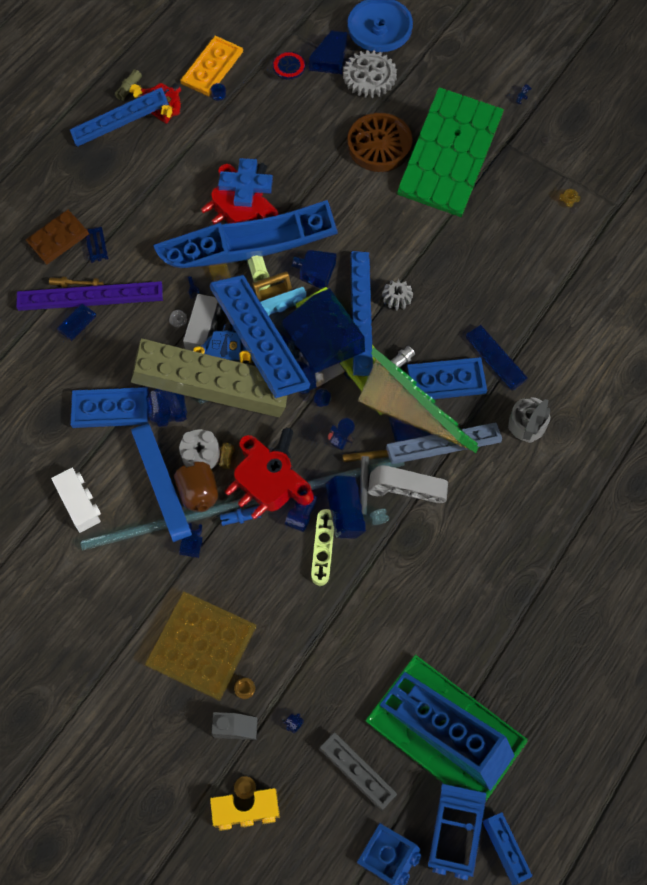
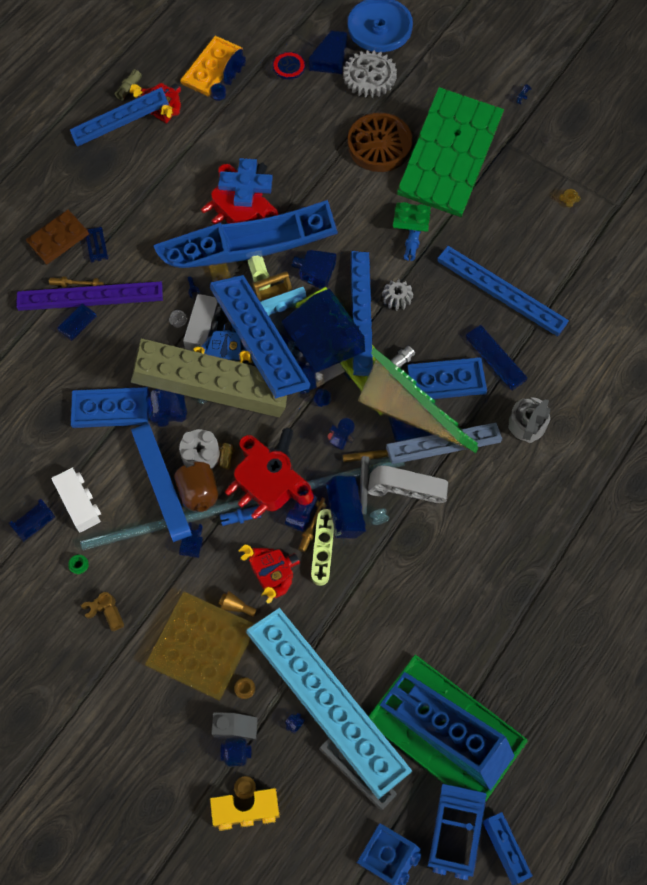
(32, 521): none -> clear blue hinge
(76, 559): none -> green plate
(107, 603): none -> pearl gold bar
(233, 603): none -> pearl gold cone
(234, 66): none -> clear blue slope
(235, 751): none -> clear blue head
(271, 569): none -> red torso
(308, 534): none -> pearl gold piece
(329, 703): none -> medium azure plate
(411, 244): none -> blue pin
(412, 216): none -> green plate
(503, 291): none -> blue plate

